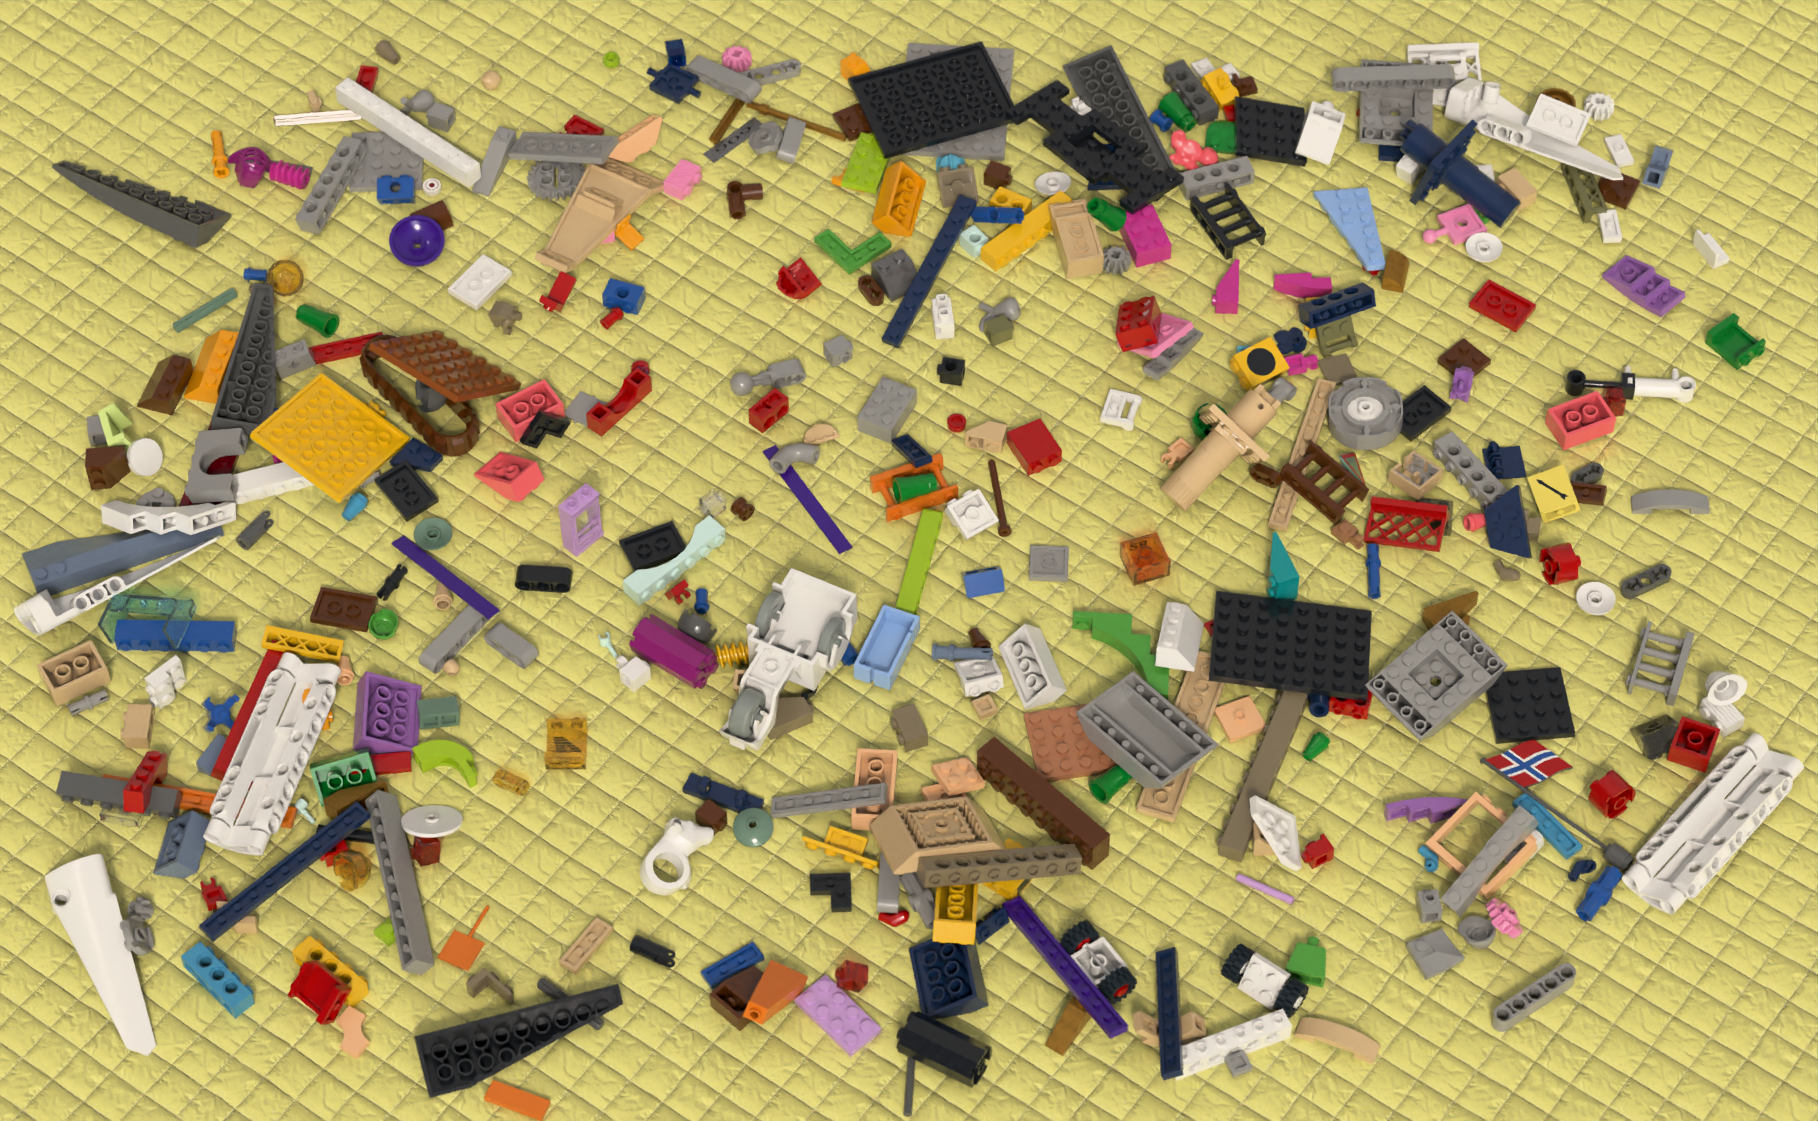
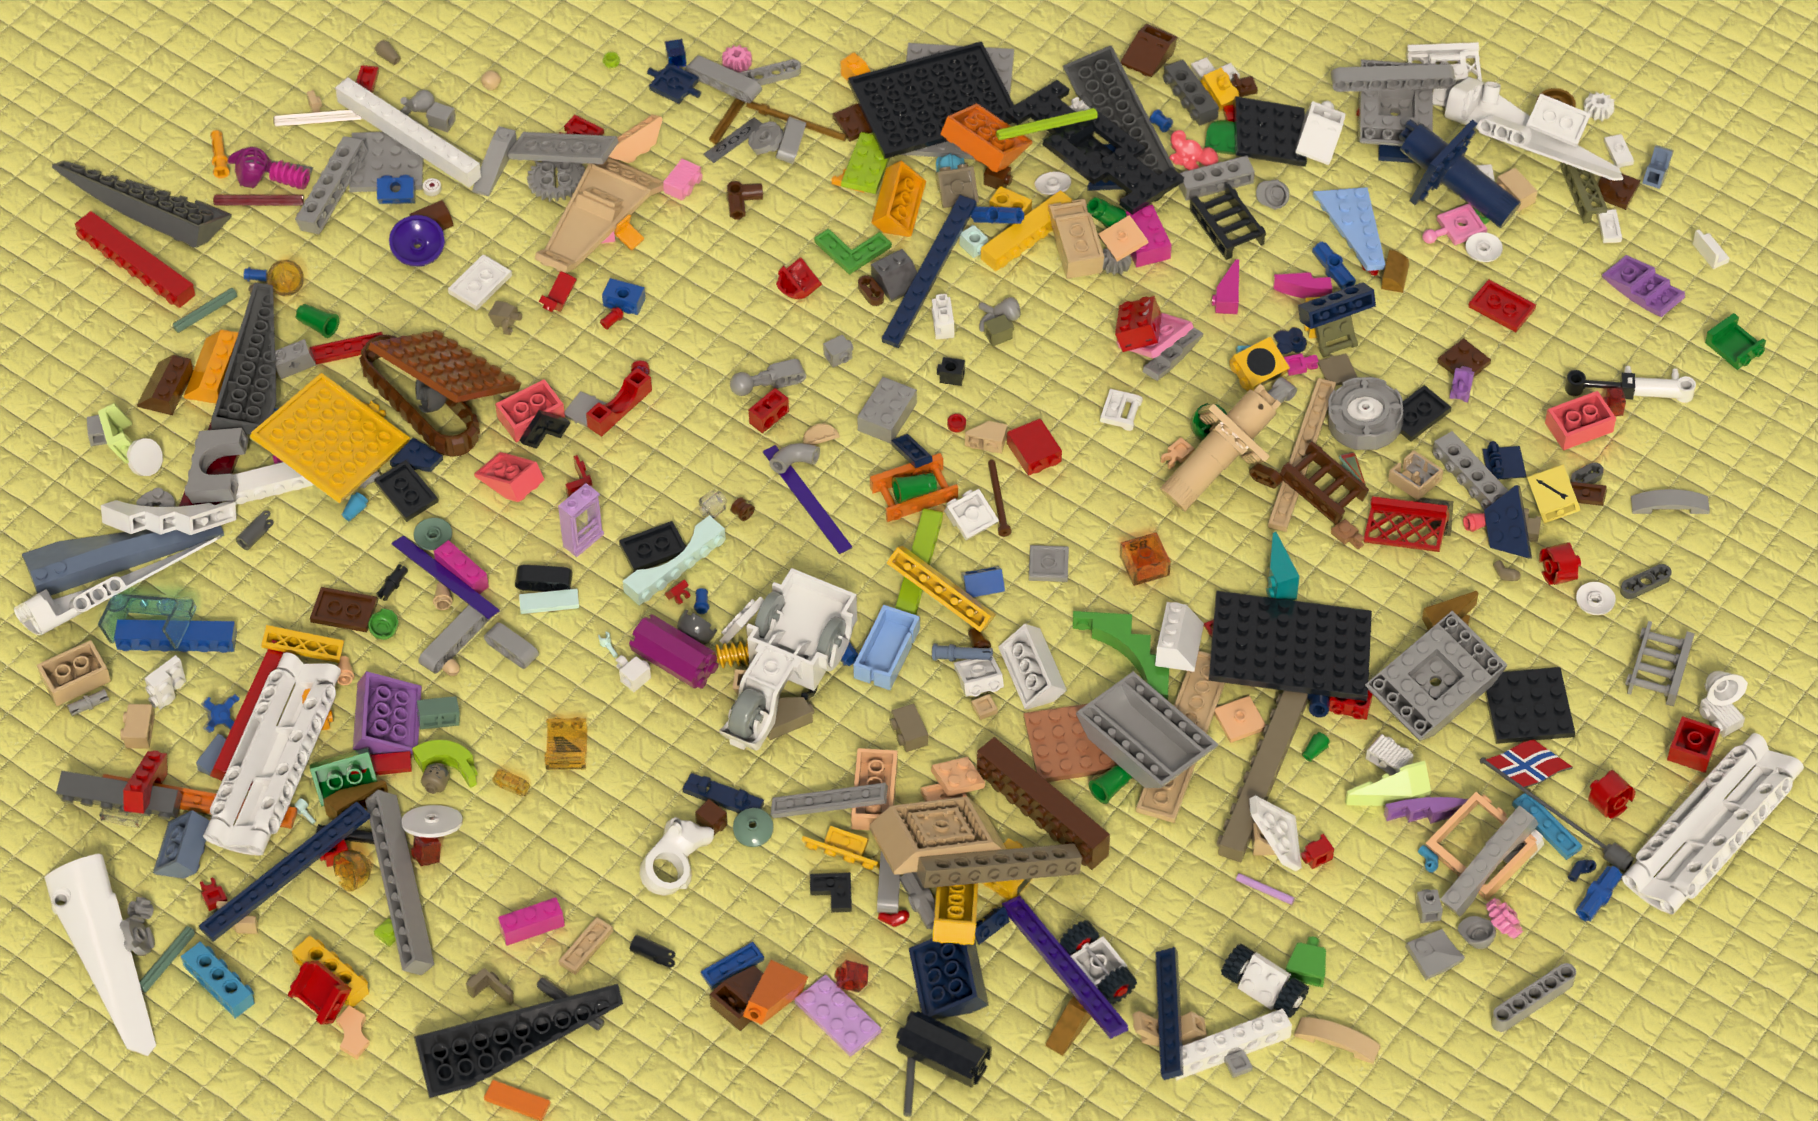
(106, 466): reddish brown slope -> none
(134, 259): none -> red brick
(166, 958): none -> sand green axle
(258, 200): none -> dark red axle
(435, 778): none -> dark tan head
(461, 566): none -> dark pink brick
(463, 949): orange piece -> none
(531, 921): none -> dark pink brick
(549, 601): none -> light aqua tile
(575, 485): none -> red bracket
(741, 620): none -> white plate
(941, 588): none -> yellow brick
(975, 133): none -> orange slope
(1046, 124): none -> lime axle
(1123, 238): none -> light nougat plate
(1149, 50): none -> reddish brown slope
(1175, 109): green plant -> none
(1272, 194): none -> light grey hat
(1333, 265): none -> blue piece
(1373, 565): blue pin -> none
(1388, 755): none -> white brick
(1408, 170): white slope -> none
(1409, 783): none -> yellowish green wedge
(1655, 736): clear smoke slope -> none

